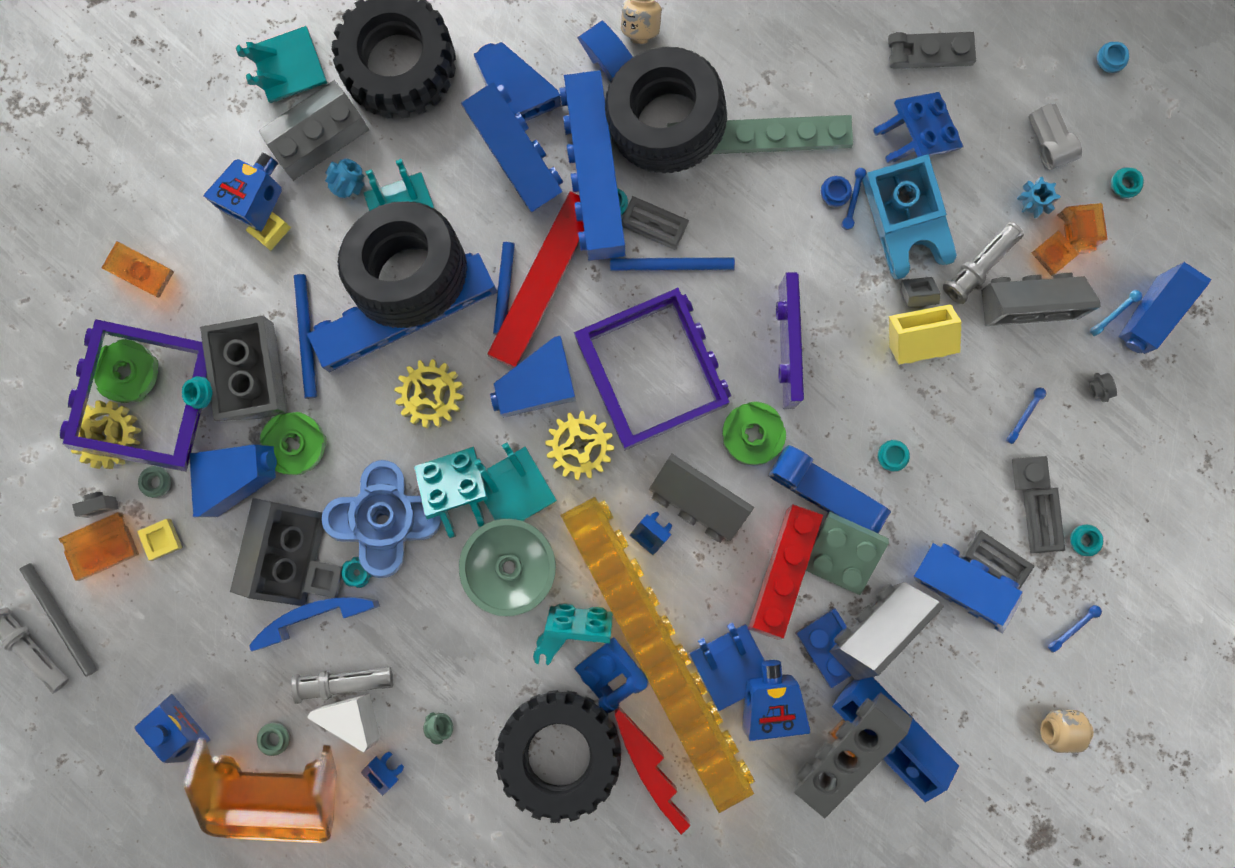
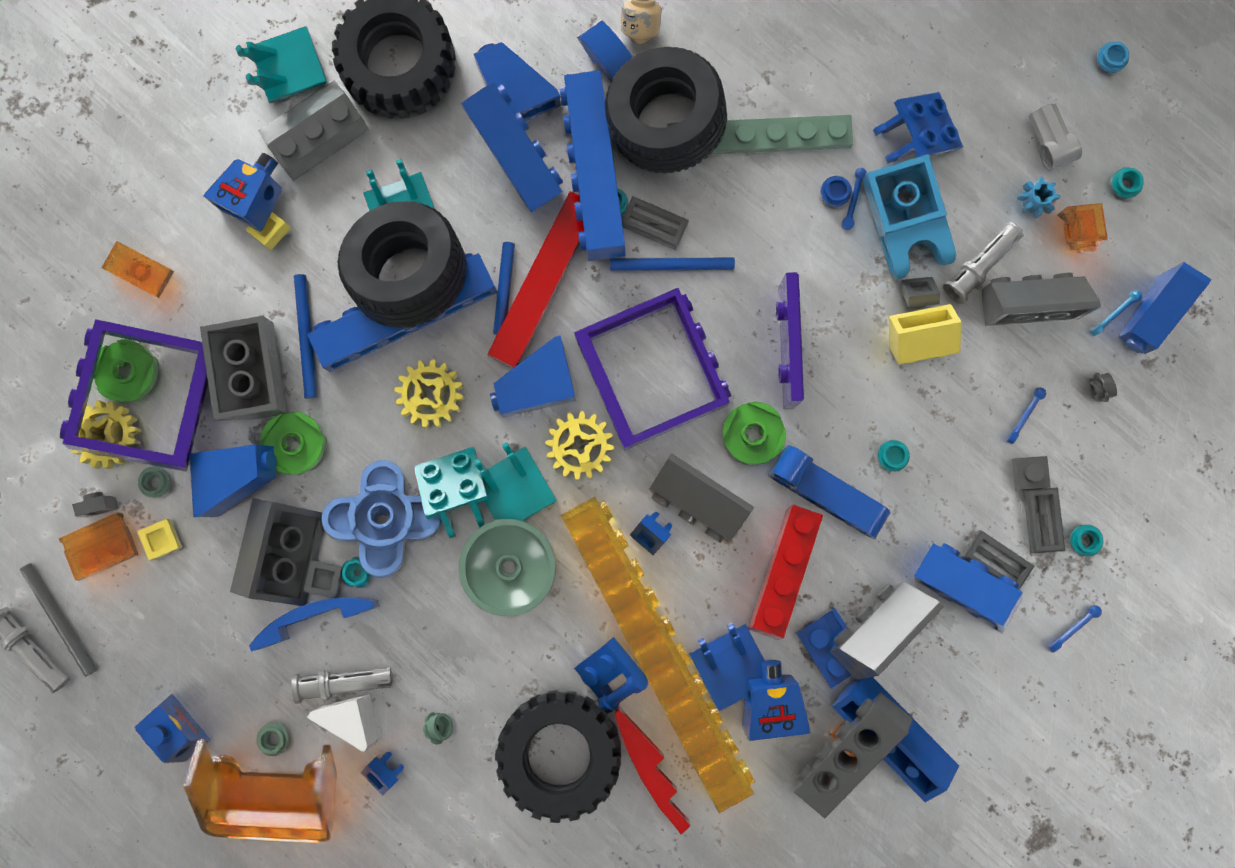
(197, 392): teal plate -> none
(345, 178): dark azure gear -> none
(572, 623): teal plate -> none
(846, 553): sand green plate -> none
(932, 50): dark grey plate -> none
(1055, 253): clear orange plate -> none
(1066, 731): tan head -> none

